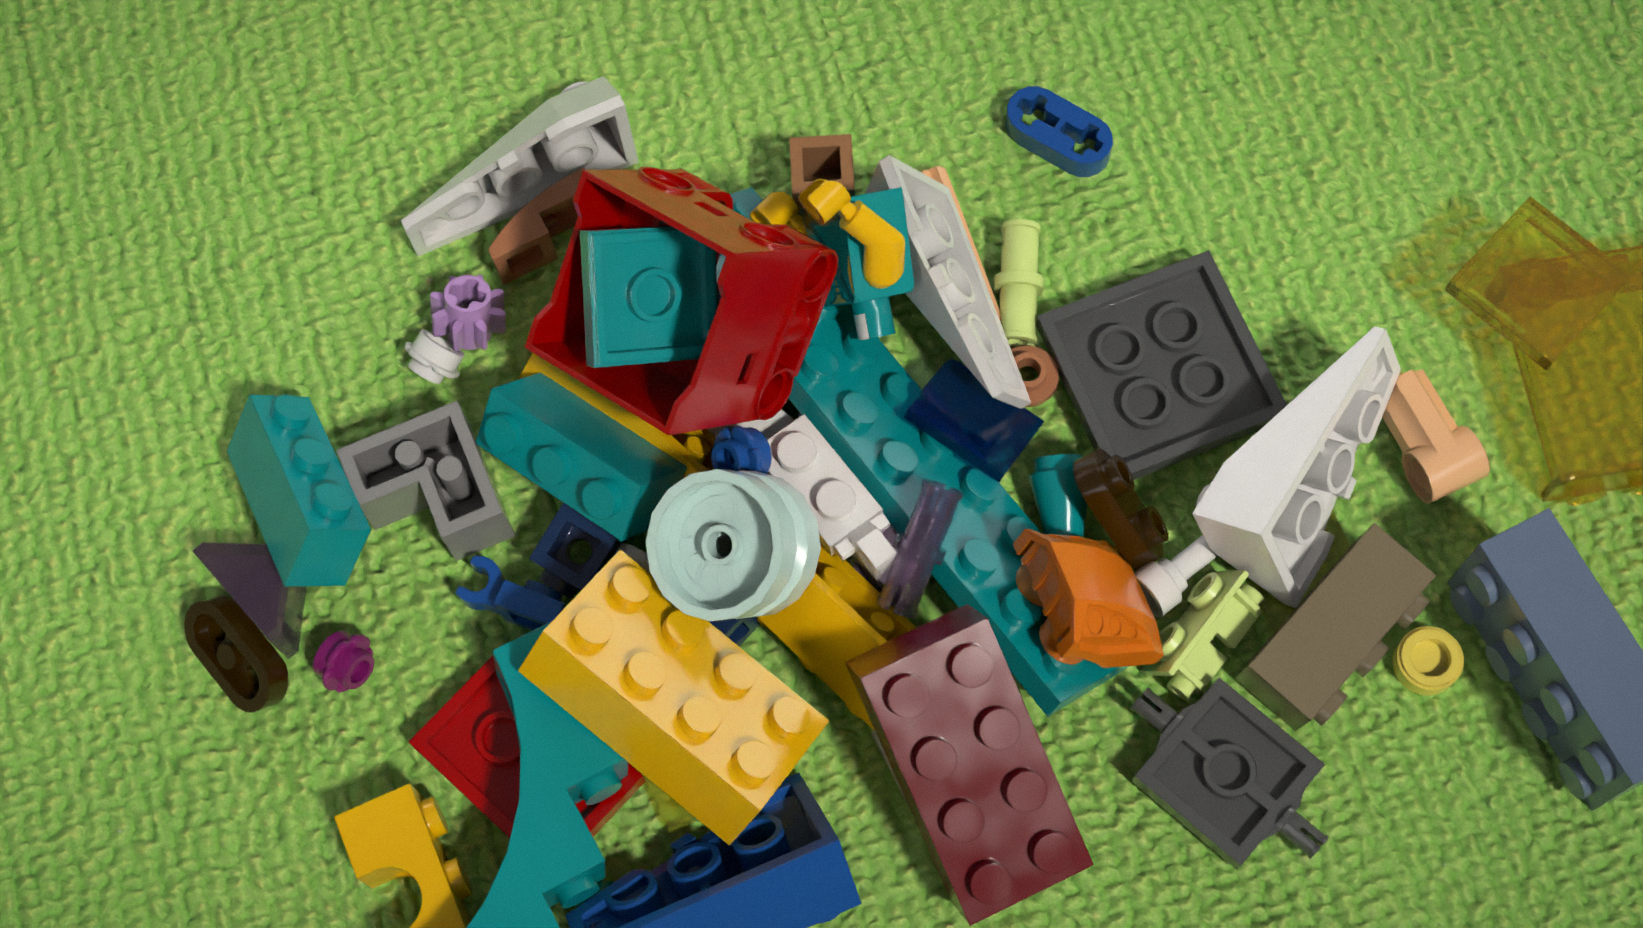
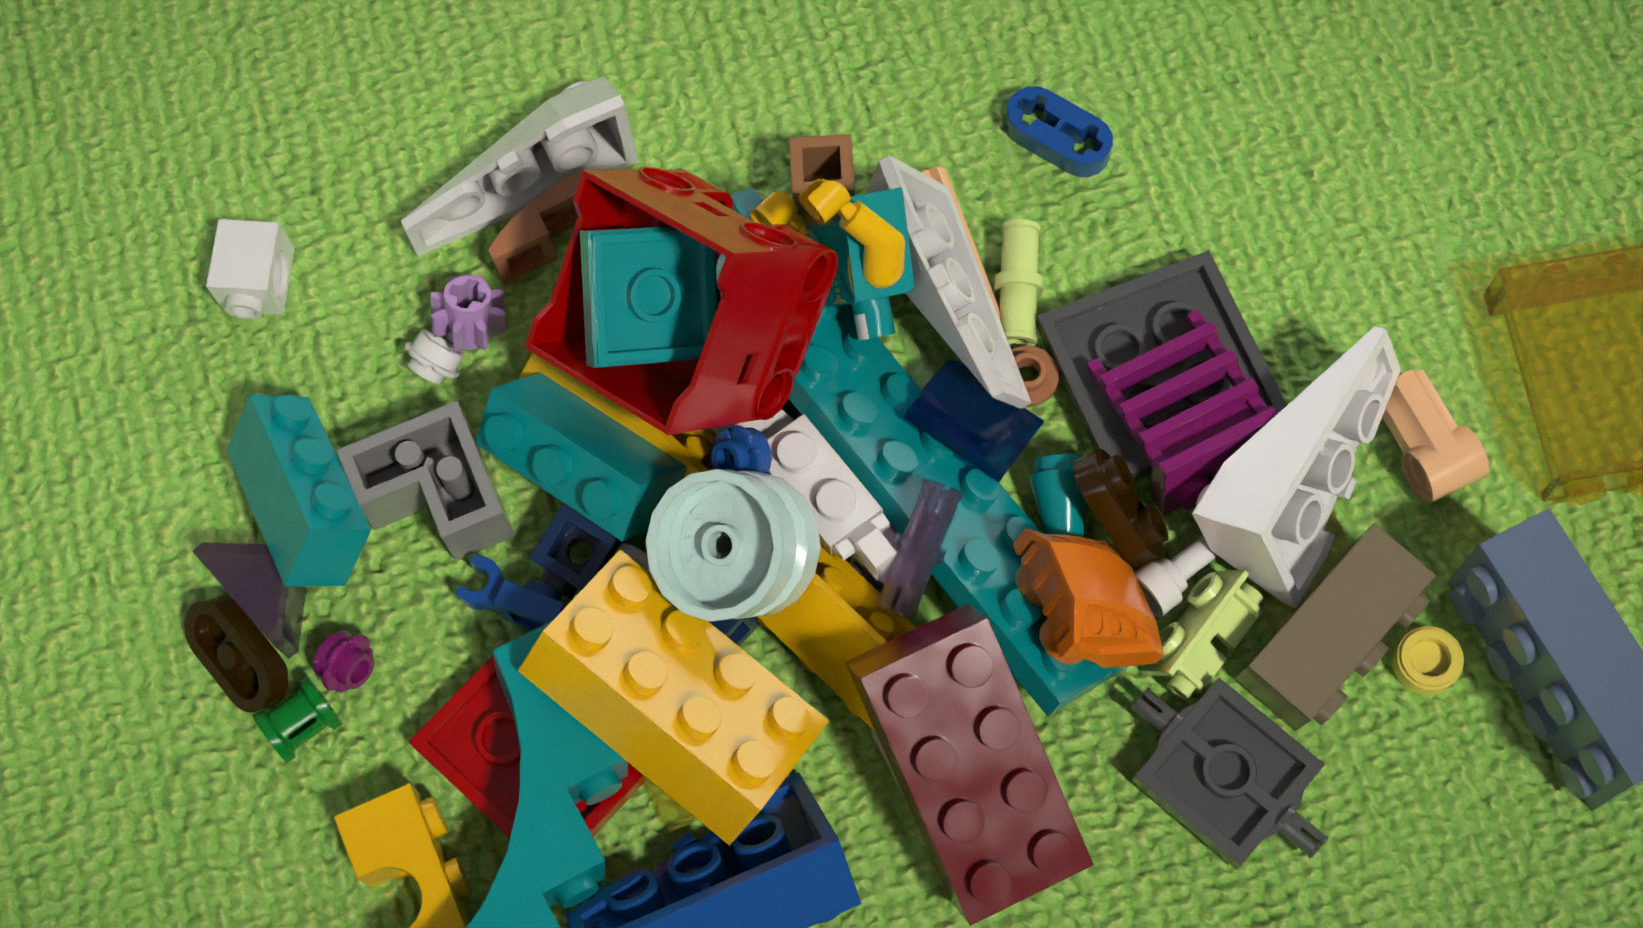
(250, 268): none -> white brick
(297, 720): none -> green bush
(1195, 443): none -> magenta plate
(1538, 283): clear yellow tile -> none

